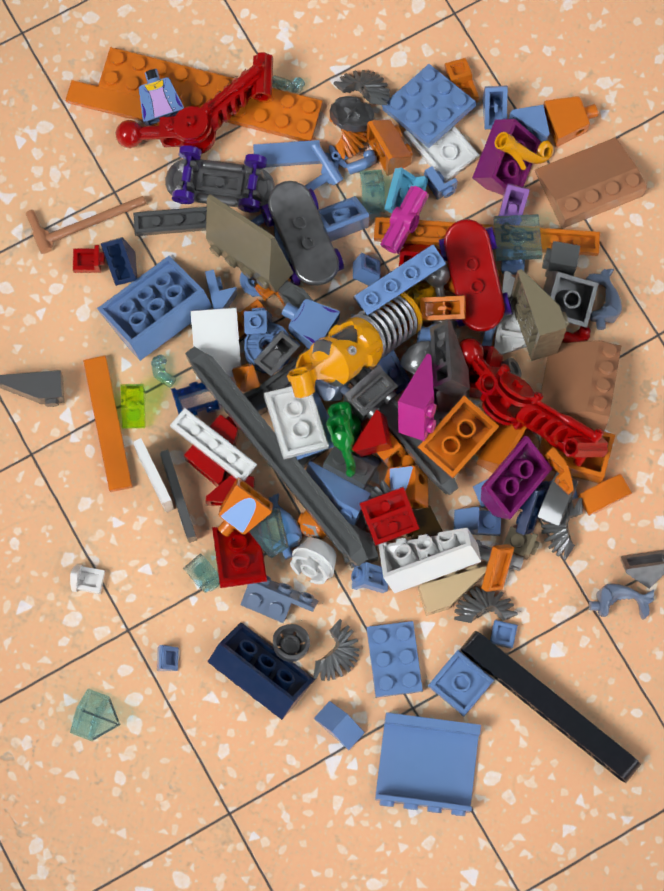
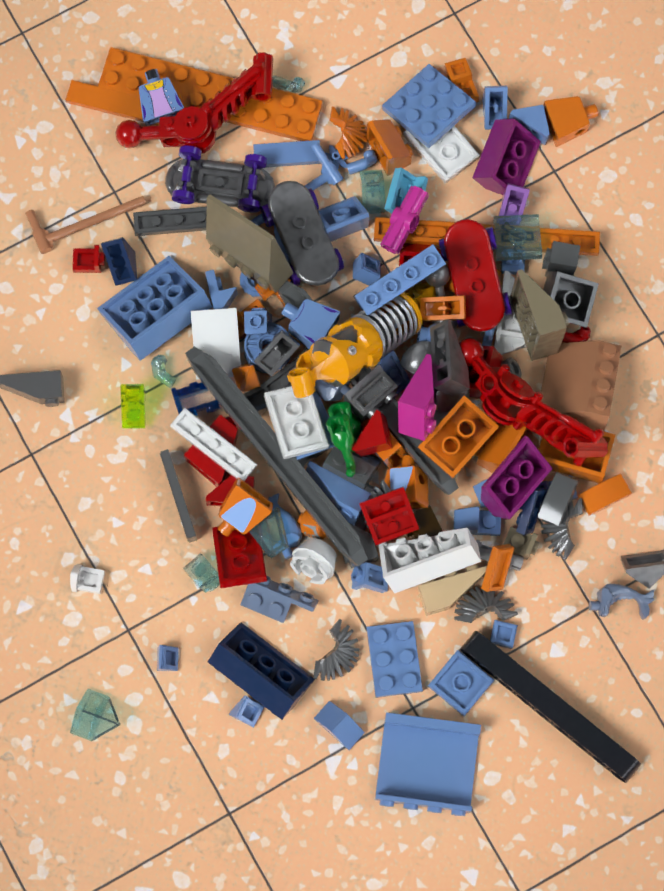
(107, 423): orange tile -> none
(153, 475): white tile -> none
(247, 711): none -> medium blue slope
(290, 647): flat silver helmet -> none
(351, 114): flat silver tile -> none
(367, 84): dark grey hair -> none
(437, 186): medium blue bracket -> none
(507, 143): light orange plant -> none
(564, 478): orange slope -> none
(591, 182): nougat slope -> none
(612, 308): sand blue animal -> none

